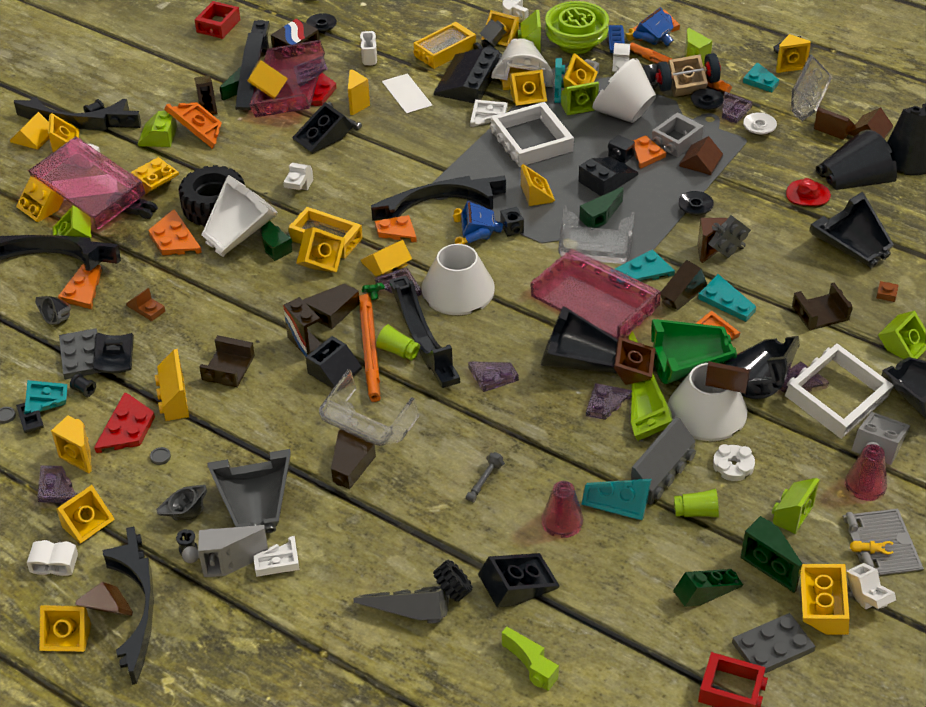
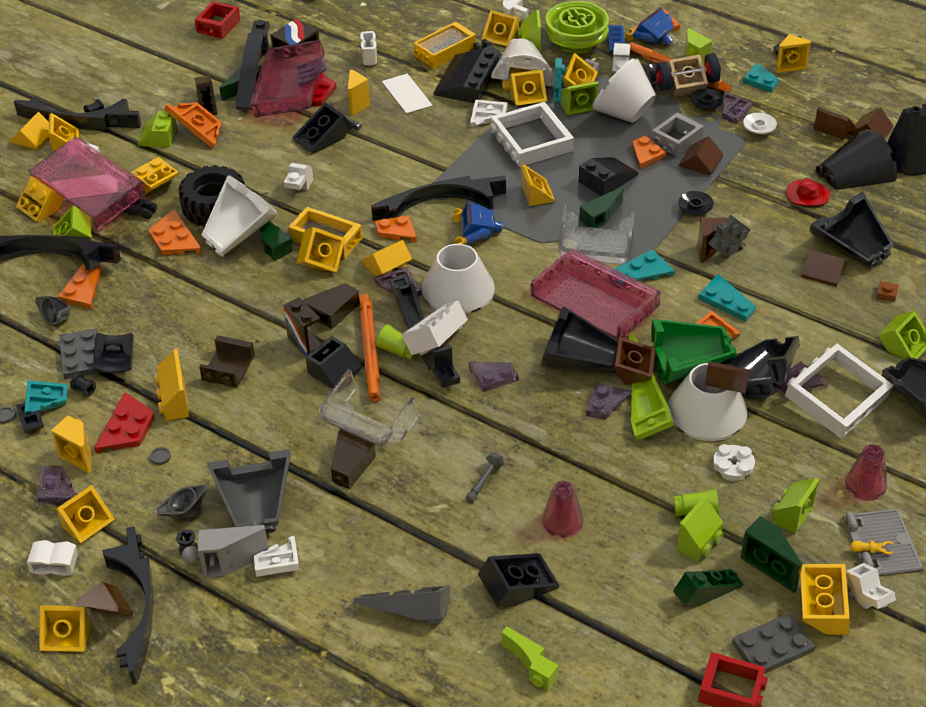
(146, 305): dark orange slope -> none
(267, 79): yellow slope -> none
(322, 21): black dish -> none
(373, 290): green plant -> none
(435, 328): none -> white wedge
(452, 580): black tyre -> none
(493, 32): dark grey brick -> none
(512, 221): black brick -> none
(618, 497): teal wing -> none
(621, 148): black brick -> none
(665, 458): dark grey slope -> none
(683, 286): dark brown slope -> none
(699, 531): none -> lime slope
(809, 88): clear slope -> none
(823, 268): none -> reddish brown slope
(824, 309): dark brown panel -> none
(881, 432): light grey slope -> none

